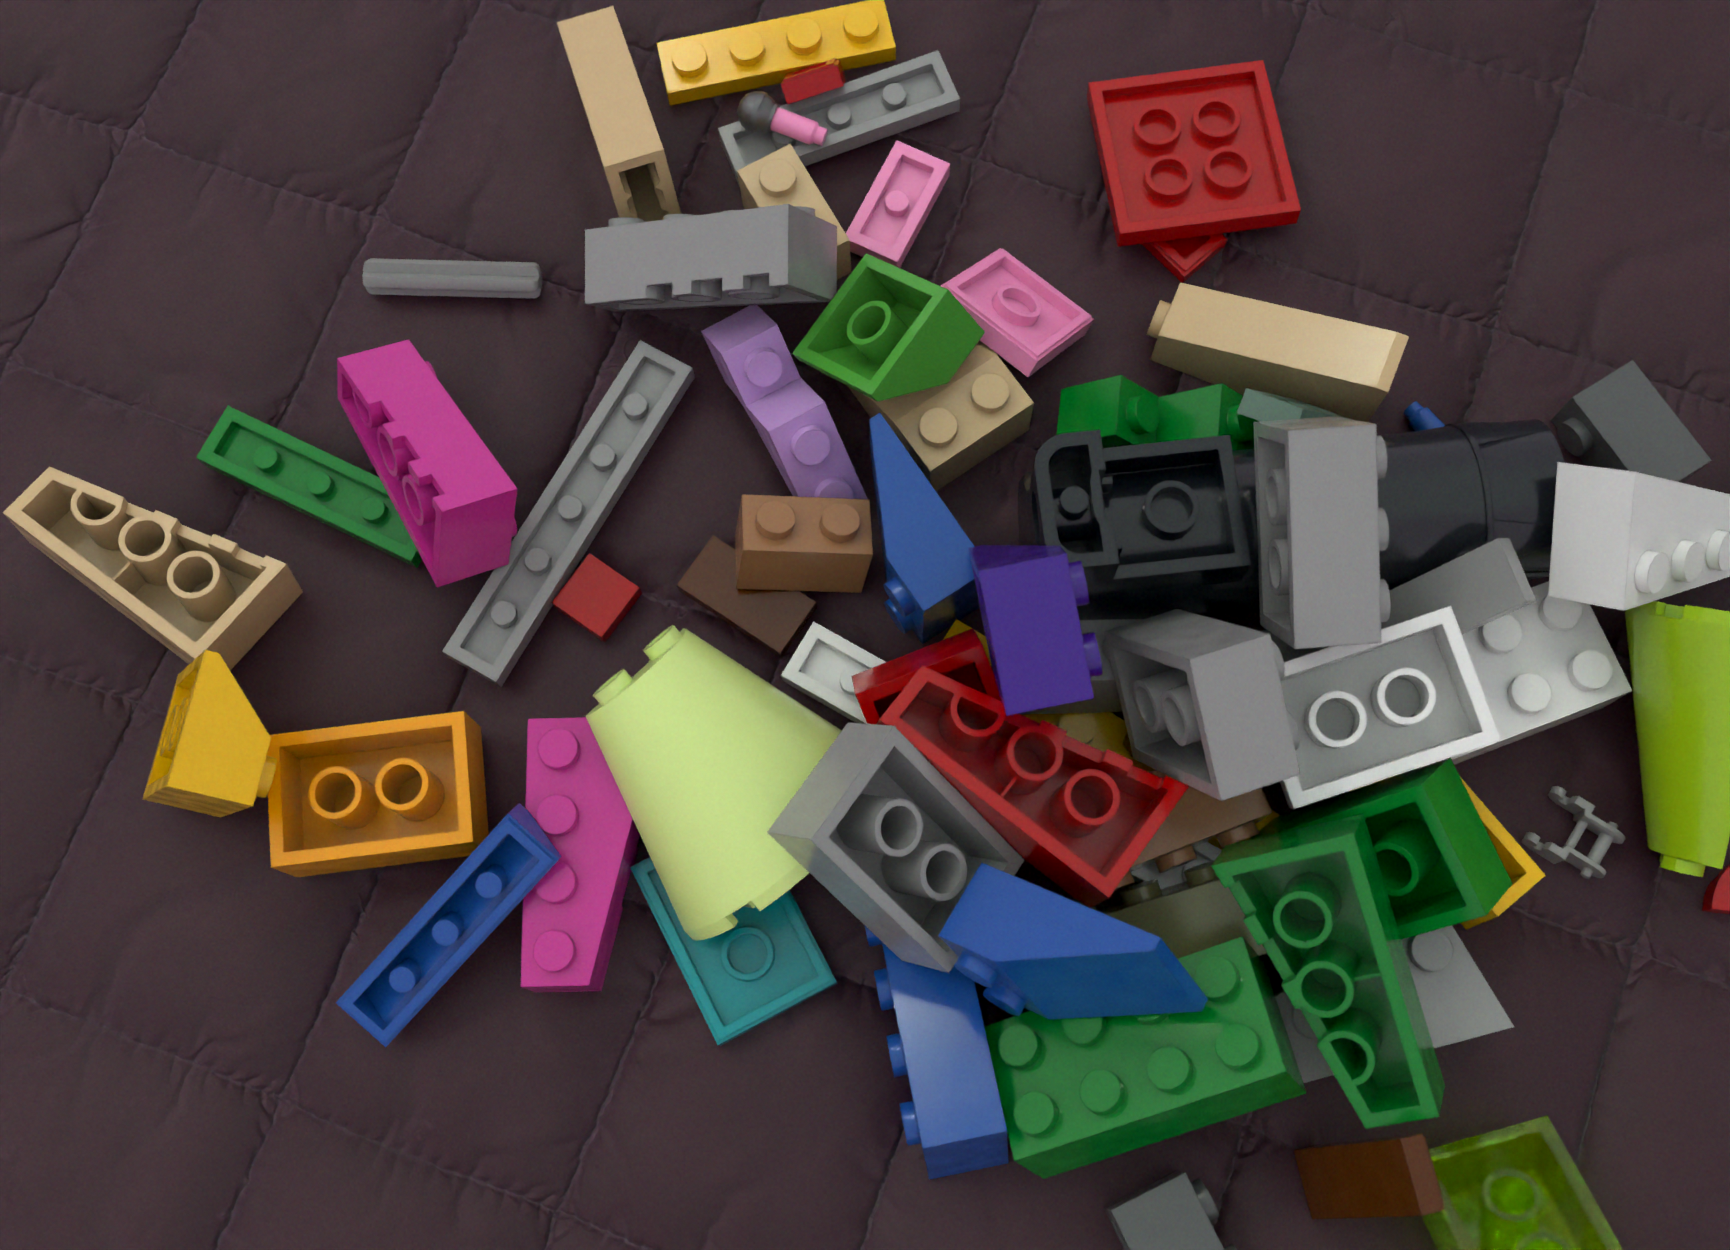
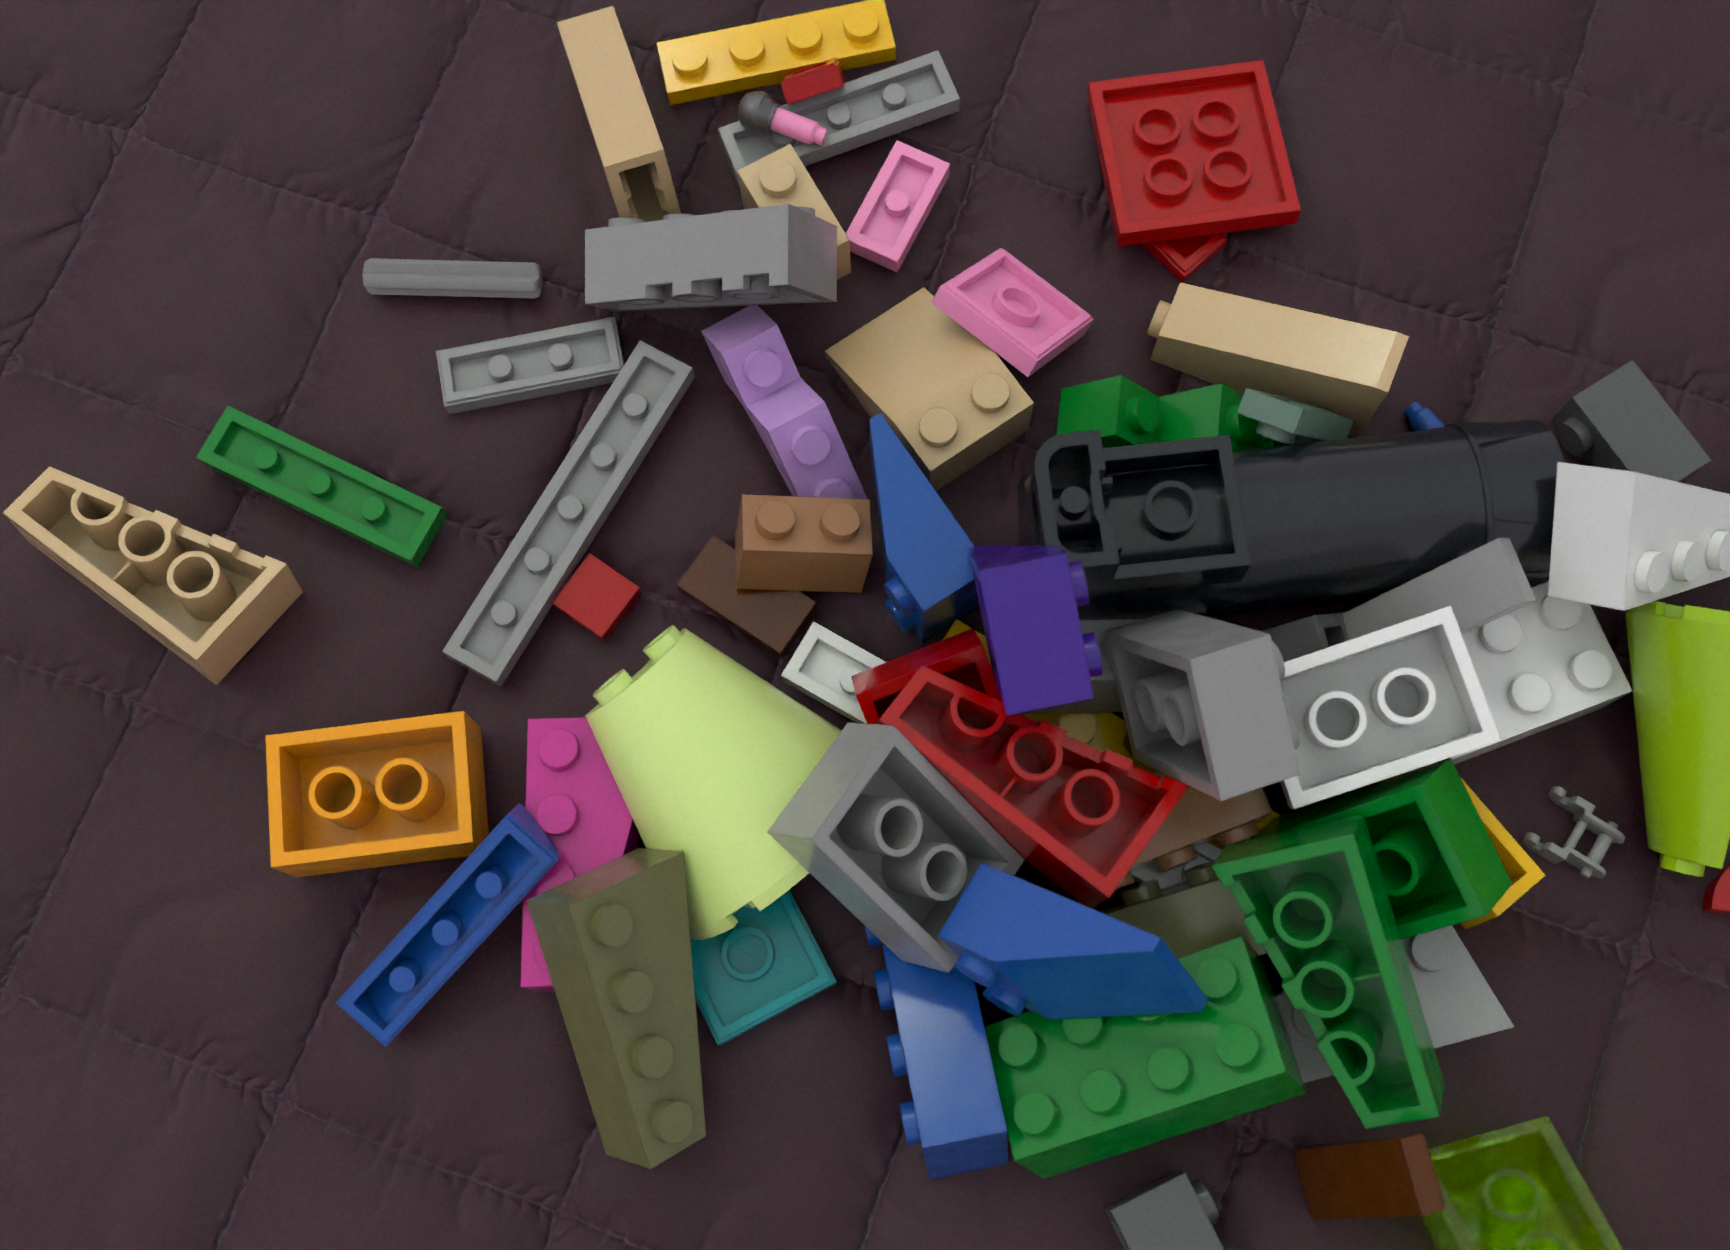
(210, 744): yellow slope -> none
(429, 461): dark pink wedge -> none
(530, 365): none -> light grey tile
(628, 999): none -> olive wedge
(889, 333): bright green slope -> none
(1320, 531): light grey brick -> none

